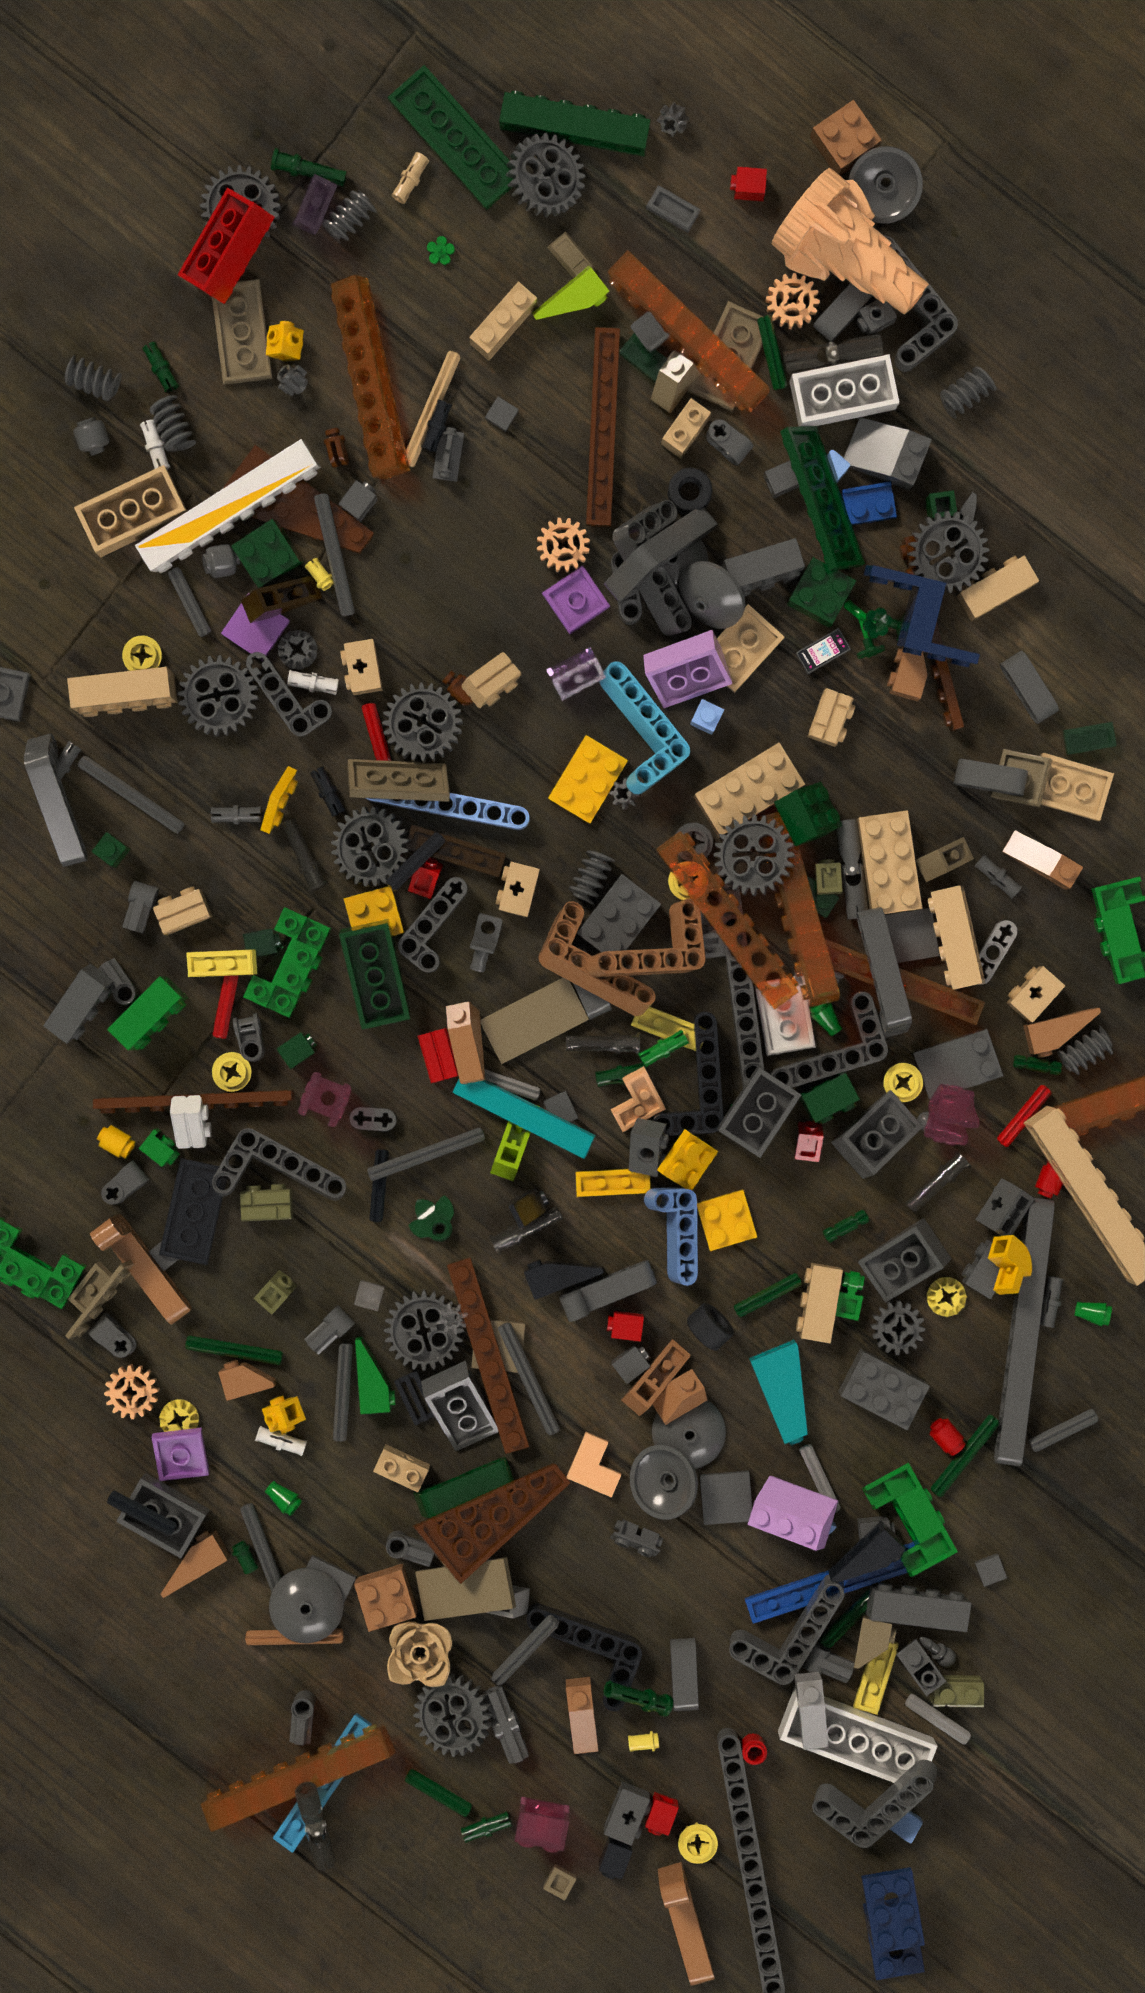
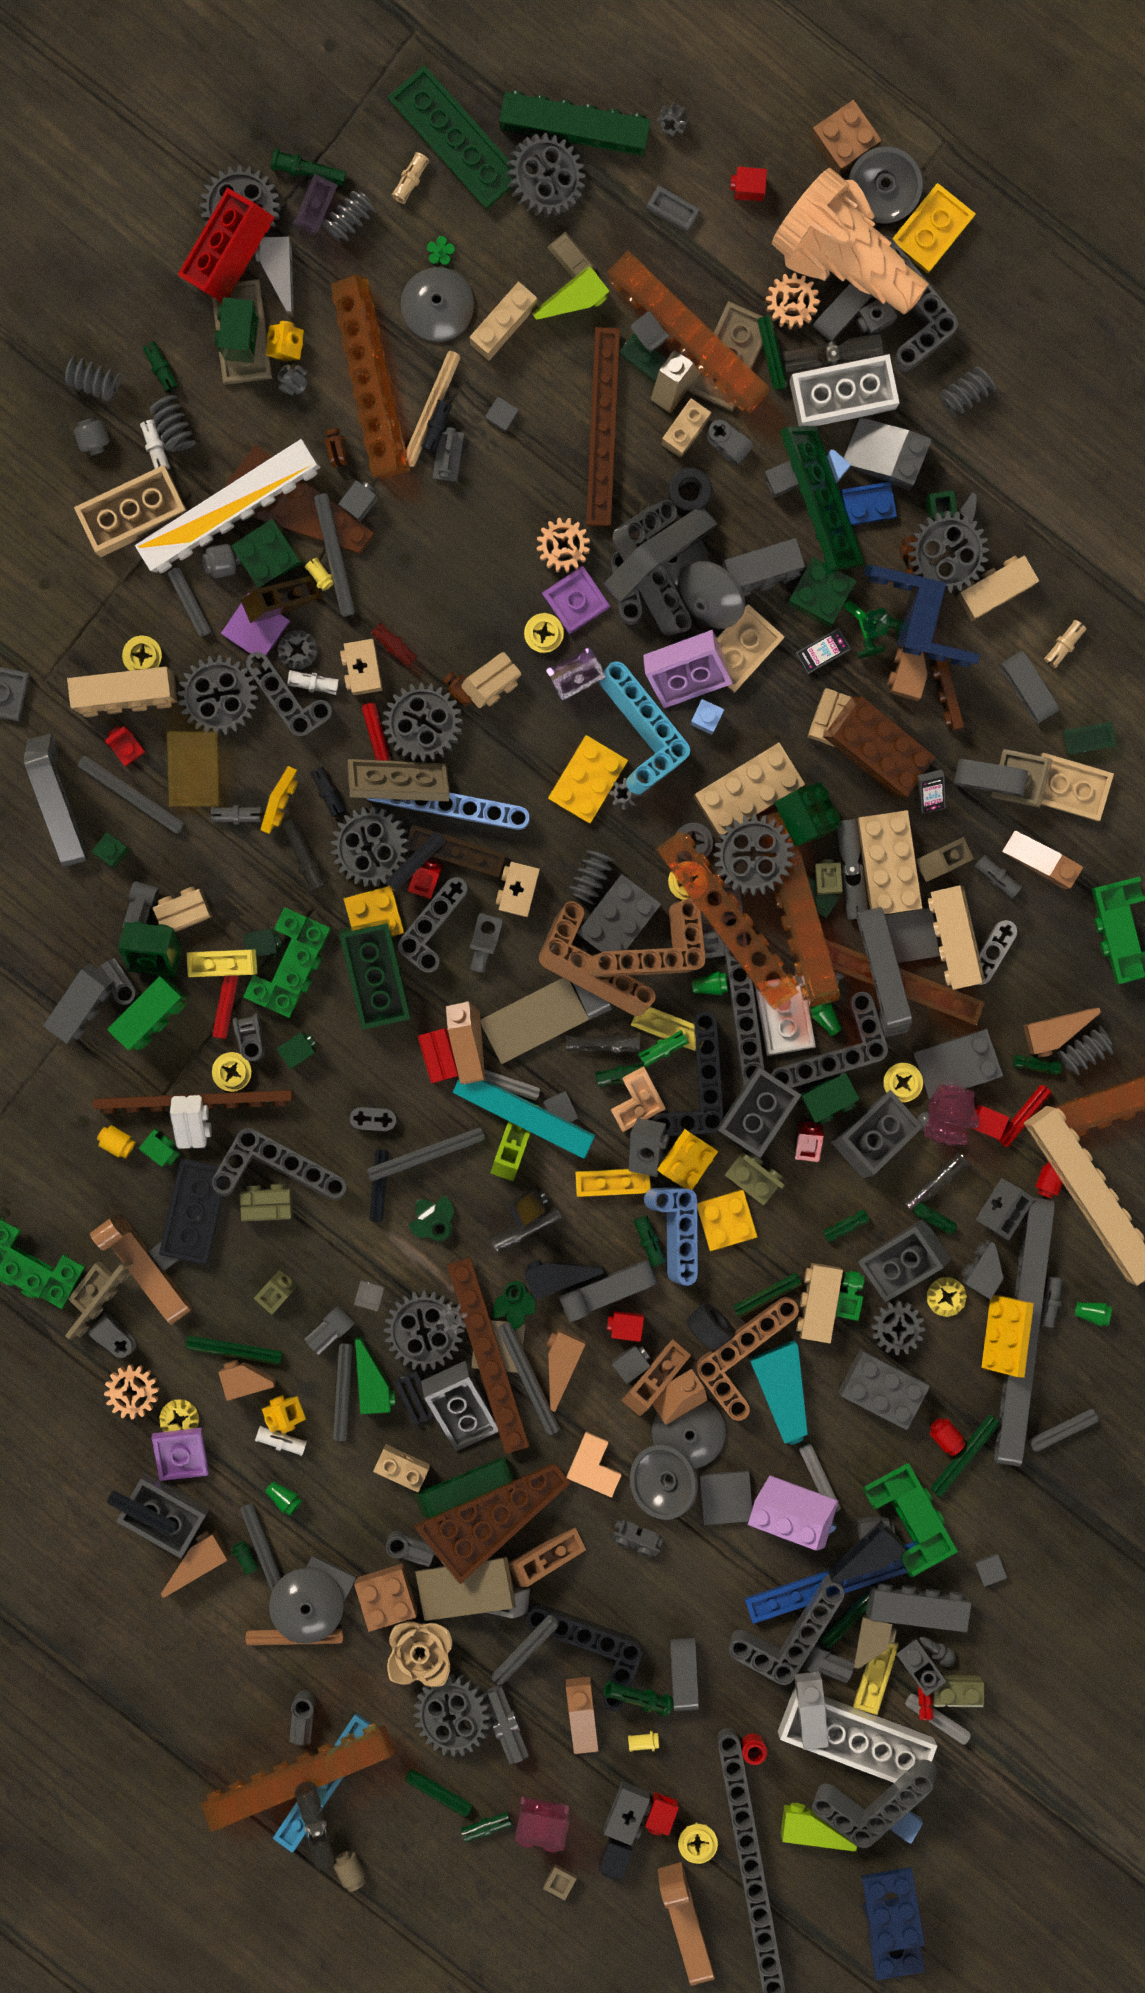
(66, 758): dark grey pin -> none
(124, 745): none -> red bracket
(127, 1181): dark grey piece -> none
(150, 949): none -> dark green brick
(193, 768): none -> clear yellow tile
(237, 330): none -> dark green brick
(276, 261): none -> light grey slope
(312, 1098): clear pink piece -> none
(349, 1871): none -> dark tan brick
(394, 644): none -> clear red pin
(441, 320): none -> dark grey dish
(514, 1307): none -> dark green plate
(537, 623): none -> light yellow gear
(545, 1558): none -> medium nougat slope
(563, 1357): none -> medium nougat slope
(649, 1240): none -> dark green pin
(711, 984): none -> green cone
(740, 1351): none -> medium nougat beam
(753, 1178): none -> olive bracket
(804, 1827): none -> lime slope
(879, 746): none -> reddish brown brick
(925, 1703): none -> red axle
(931, 791): none -> tile
(933, 228): none -> yellow plate
(935, 1218): none -> dark green axle
(991, 1122): none -> red brick
(1007, 1335): none -> yellow plate
(1014, 1263): yellow brick -> none
(1032, 1007): tan brick -> none
(1065, 644): none -> tan pin

